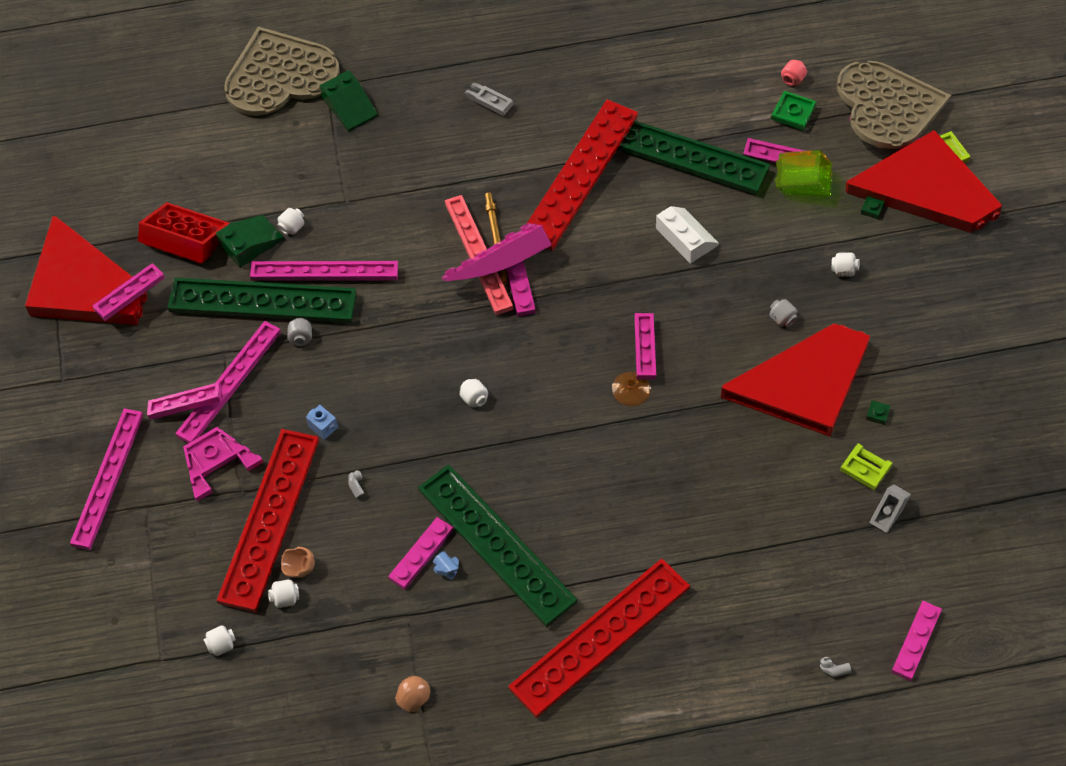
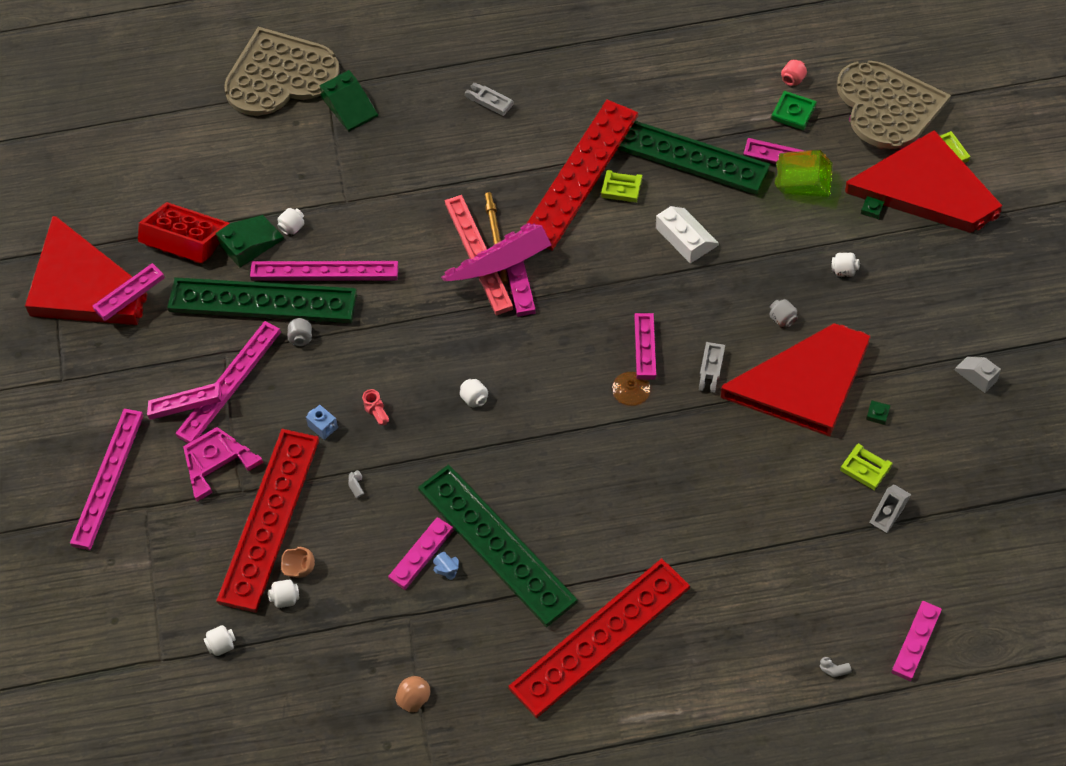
(376, 407): none -> coral axle
(621, 190): none -> lime plate
(711, 364): none -> light grey hinge
(979, 372): none -> light grey slope

